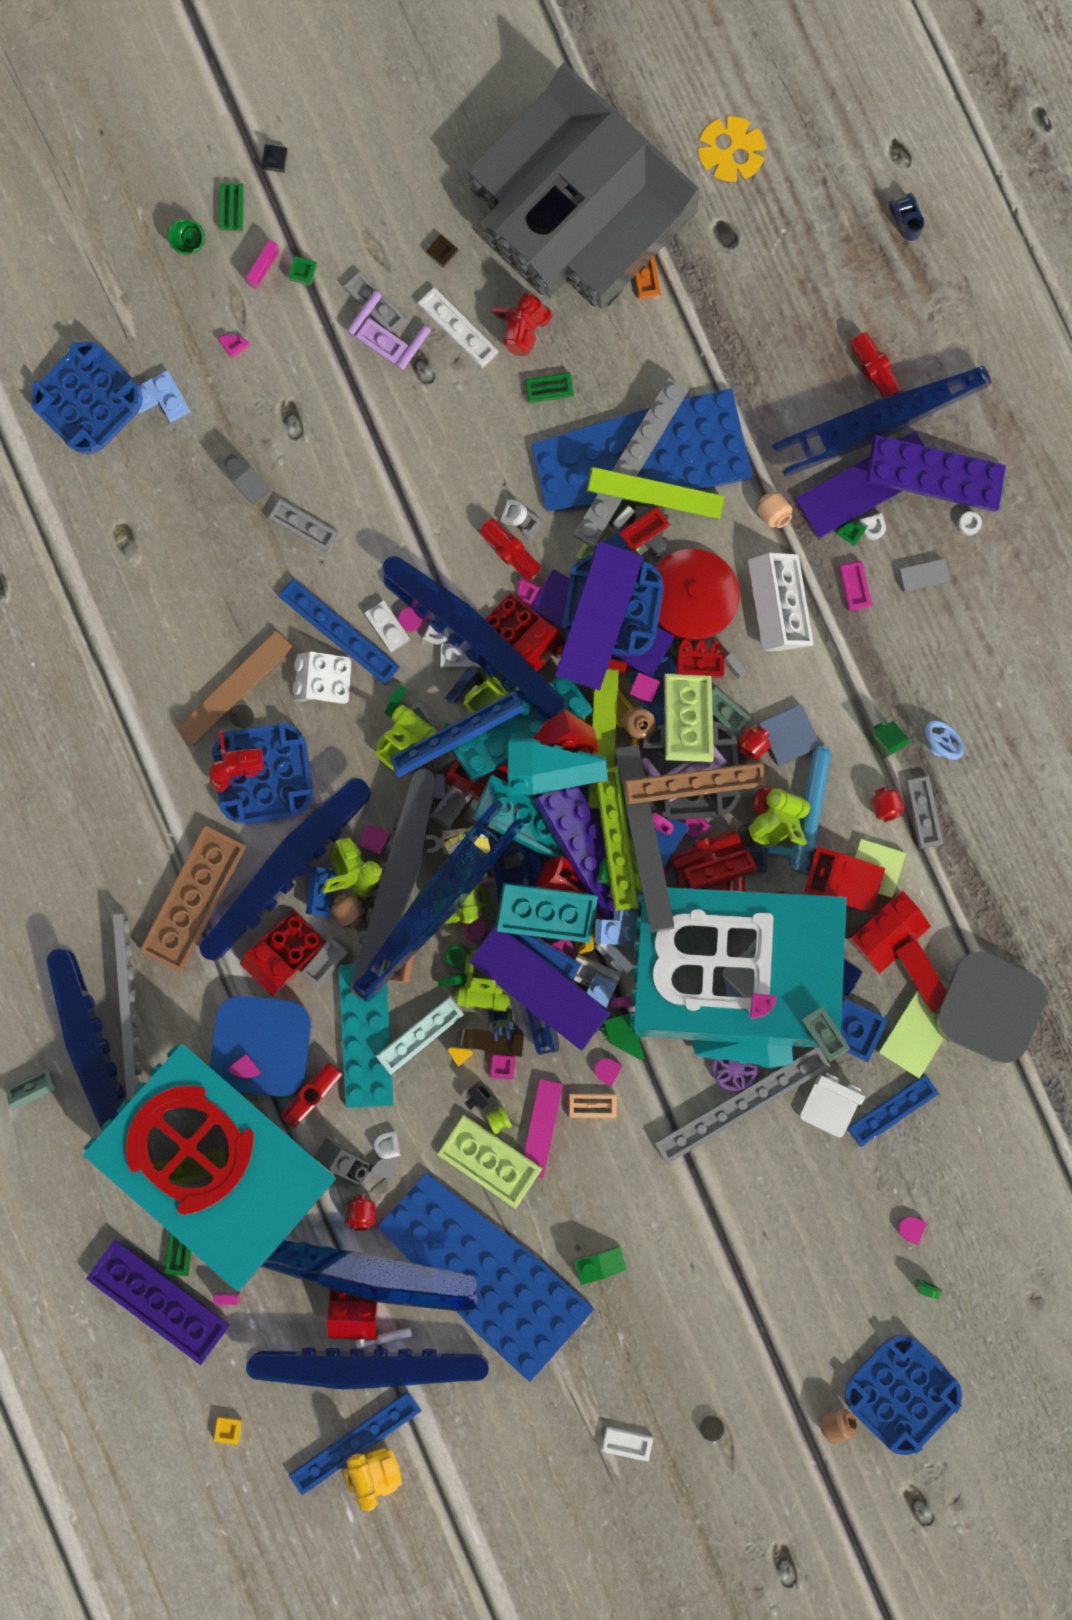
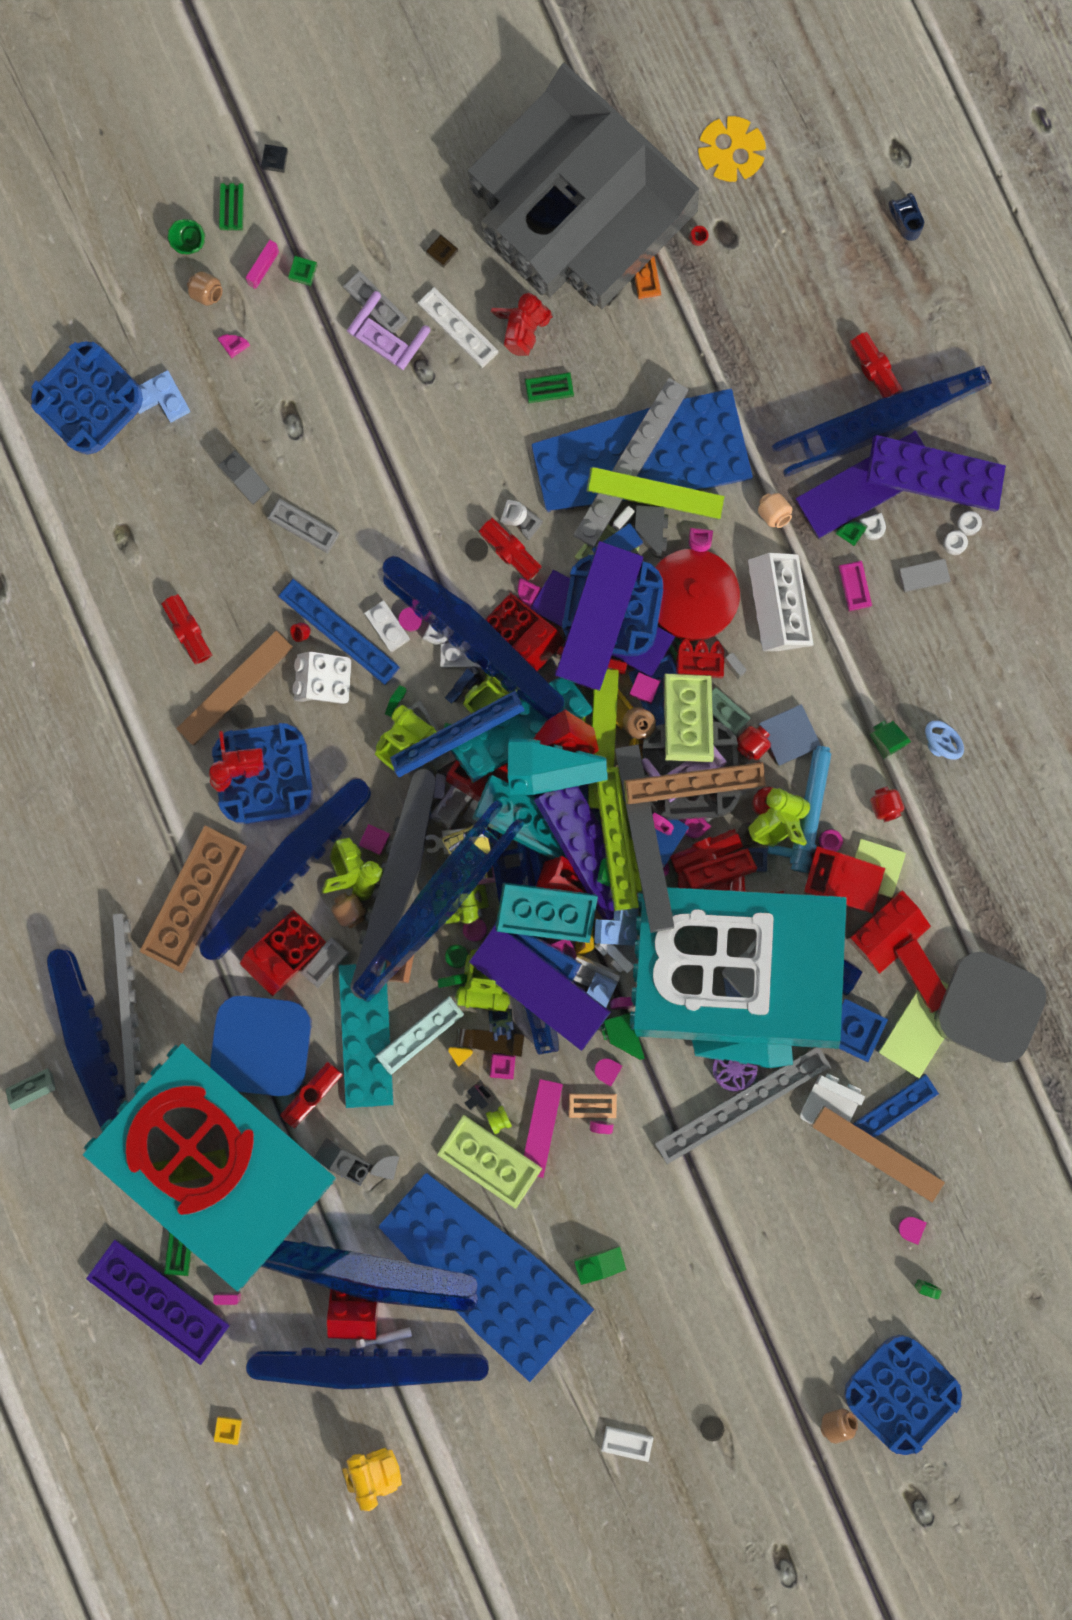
(186, 629): none -> red piece
(204, 288): none -> medium nougat head
(244, 1068): dark pink tile -> none
(300, 632): none -> red hinge
(317, 901): blue plate -> none
(355, 1442): blue tile -> none
(360, 1213): red head -> none
(387, 1145): white tile -> none
(476, 549): none -> clear smoke tile
(601, 1127): none -> dark pink tile
(644, 529): red tile -> none
(700, 539): none -> dark pink tile
(702, 235): none -> red hinge
(761, 1005): dark pink tile -> none
(825, 1034): sand green plate -> none
(830, 840): none -> dark pink tile
(877, 1154): none -> medium nougat tile
(924, 812): light grey tile -> none
(955, 542): none -> white tile

